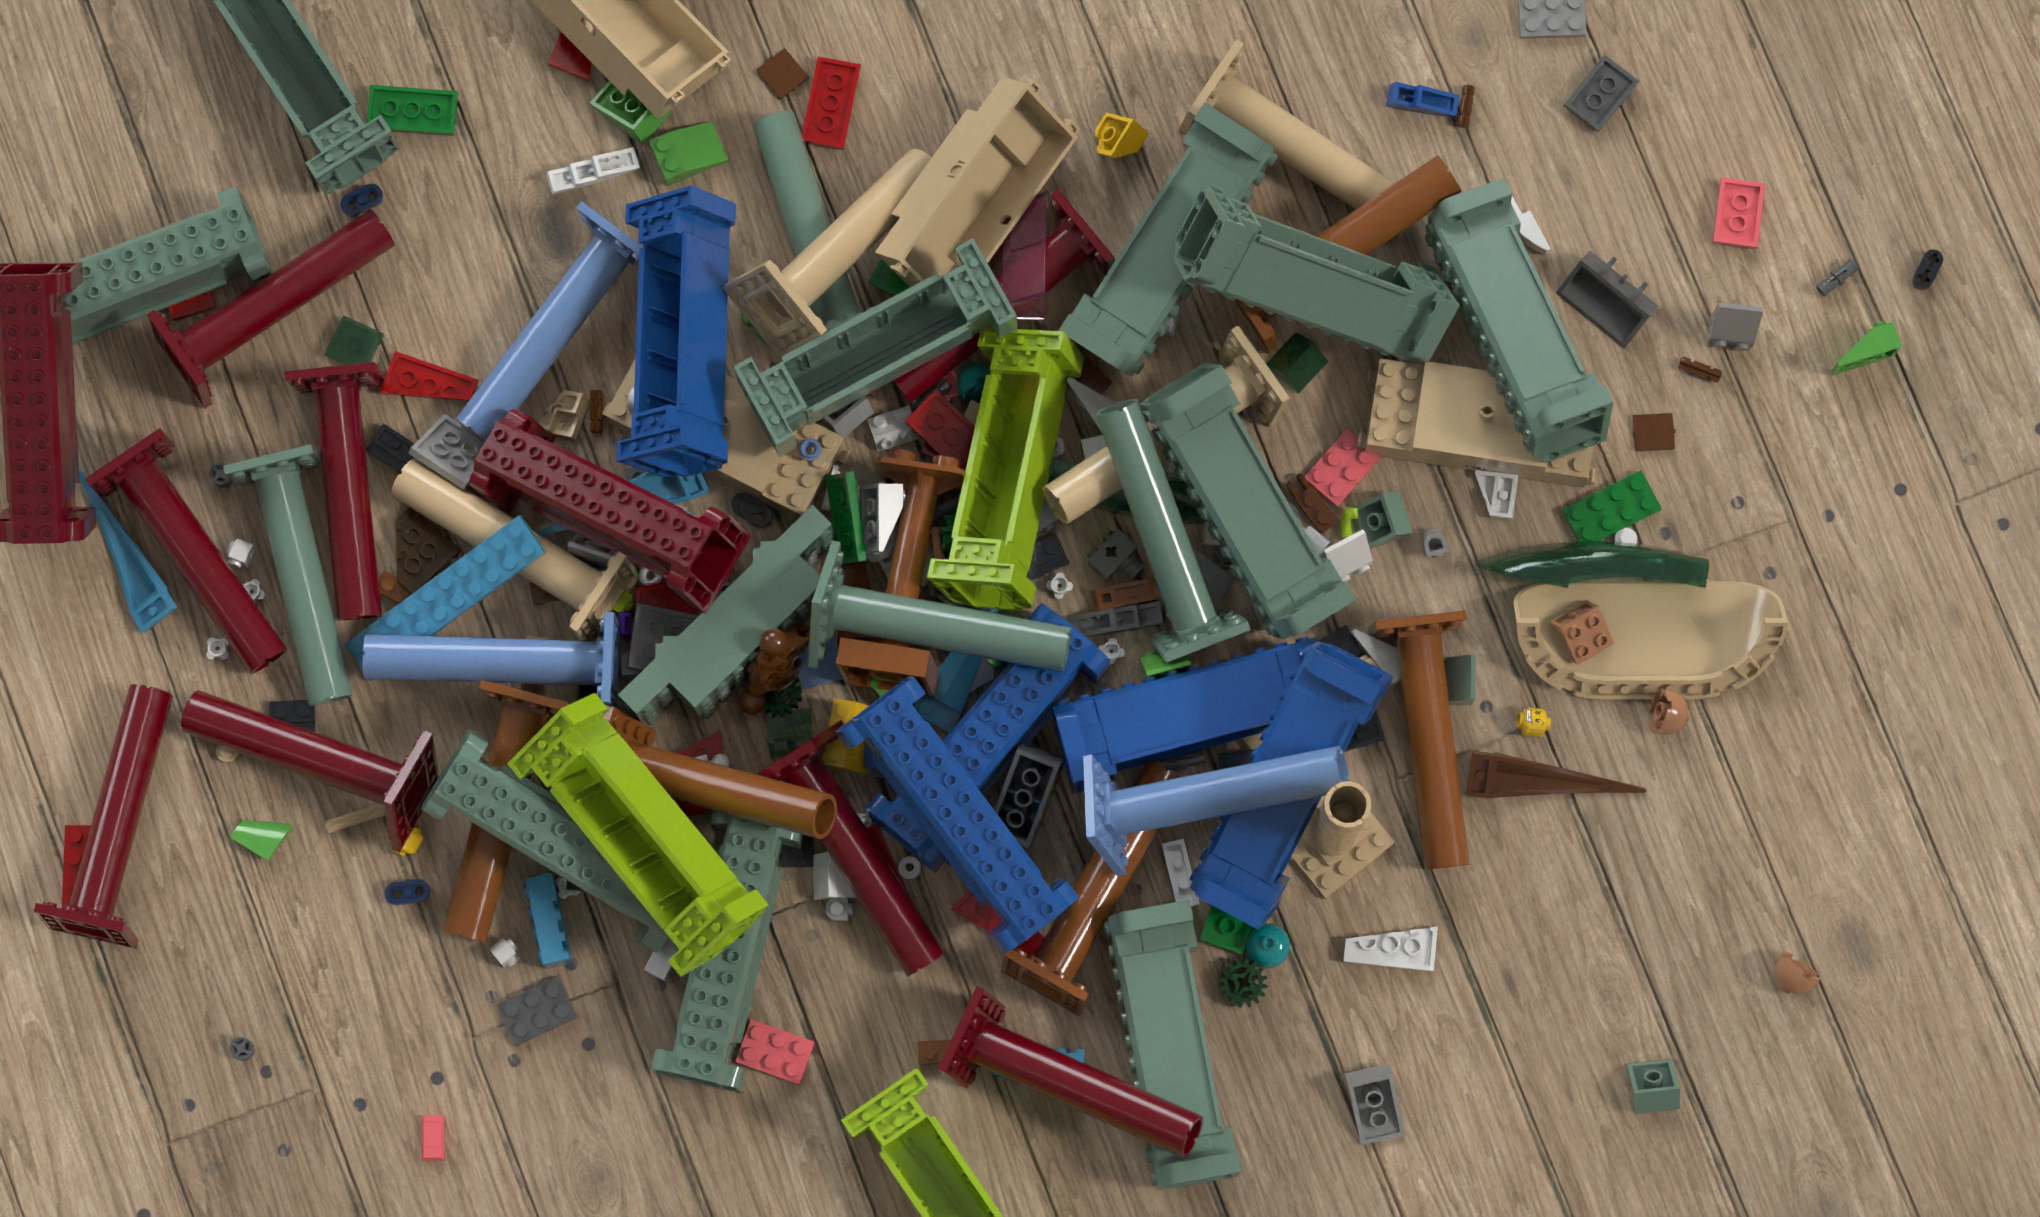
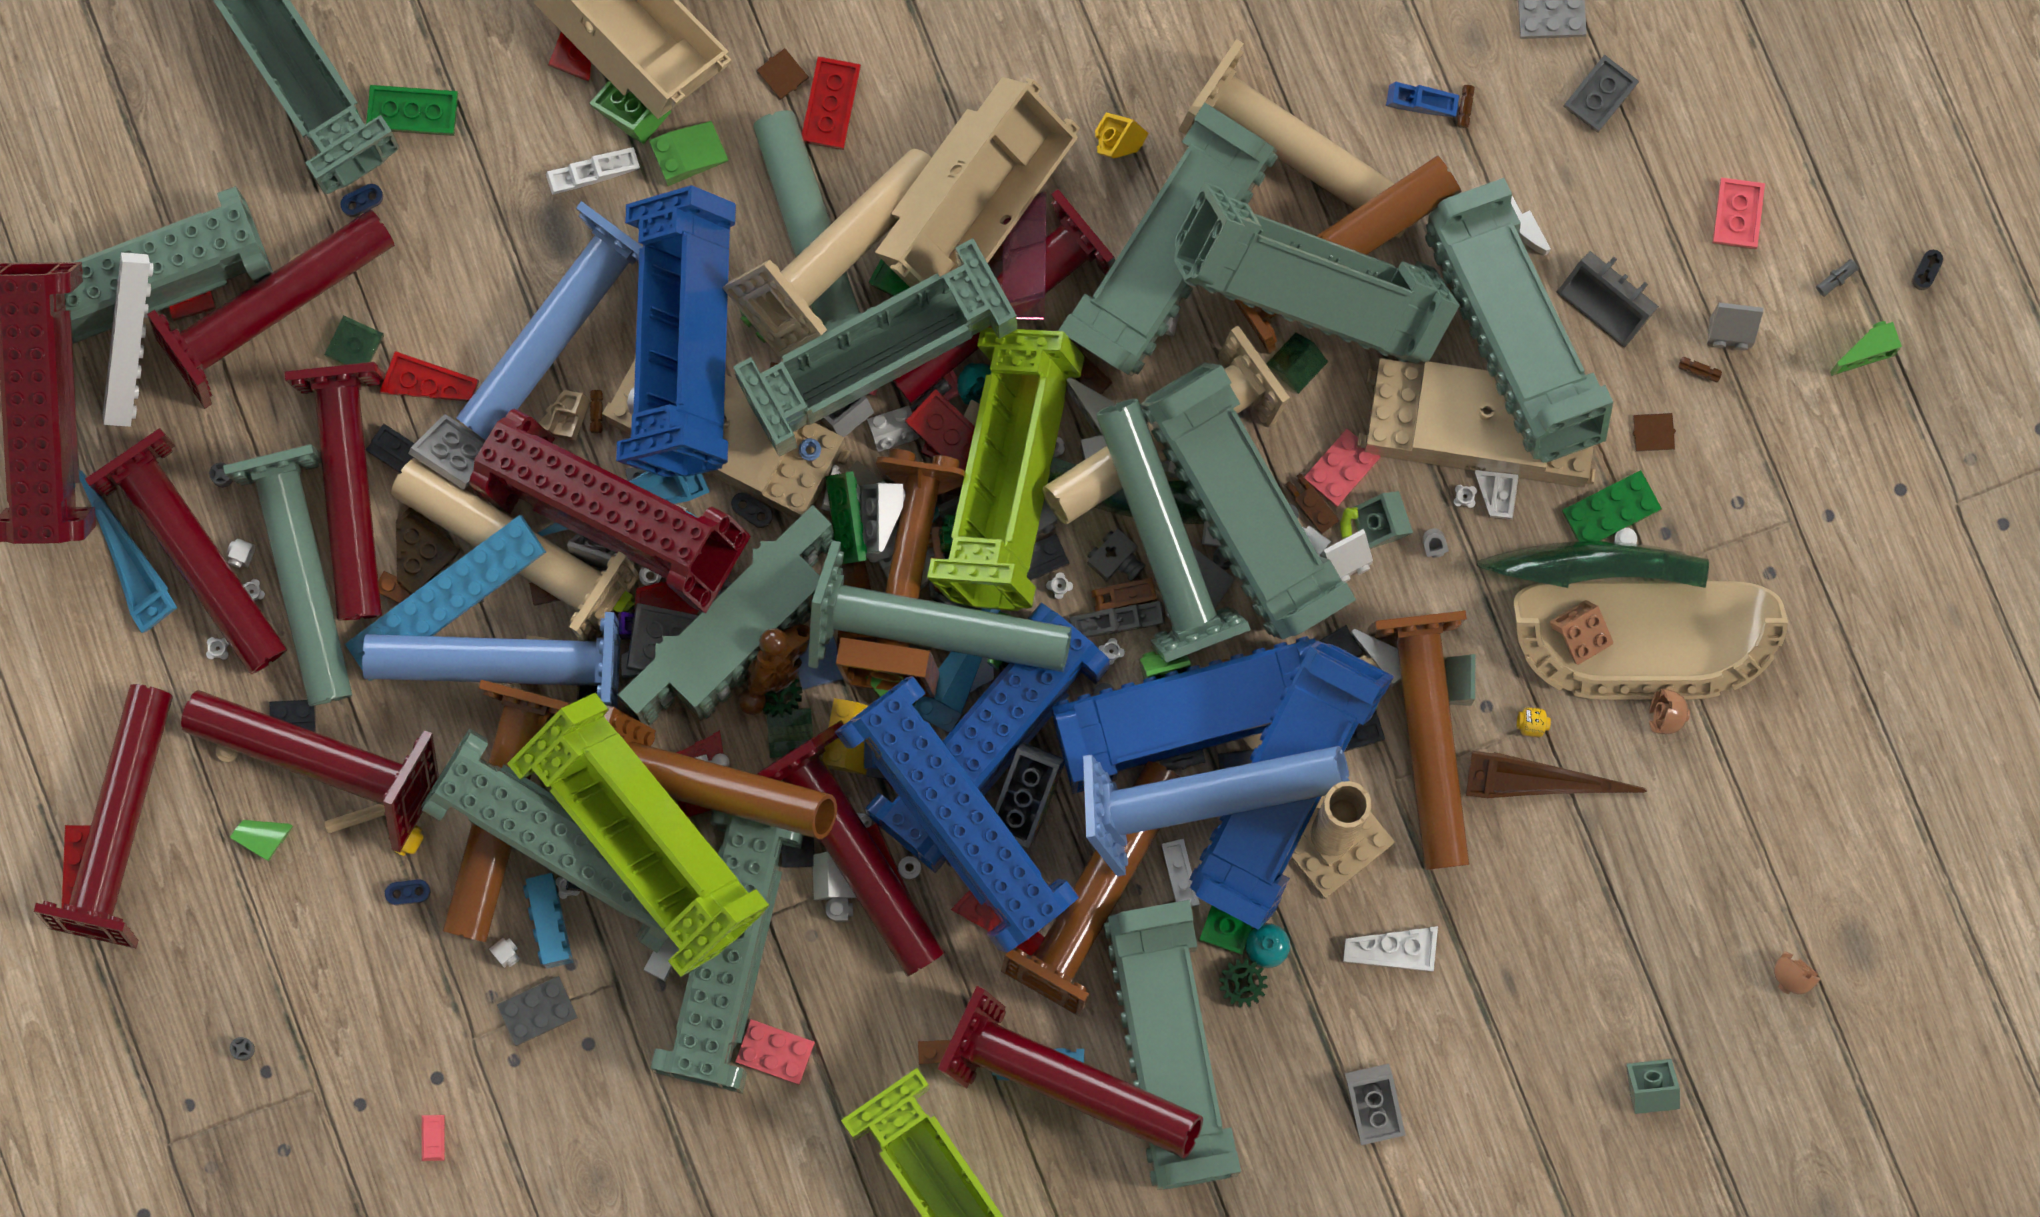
(126, 339): none -> white brick
(1469, 491): none -> white plate

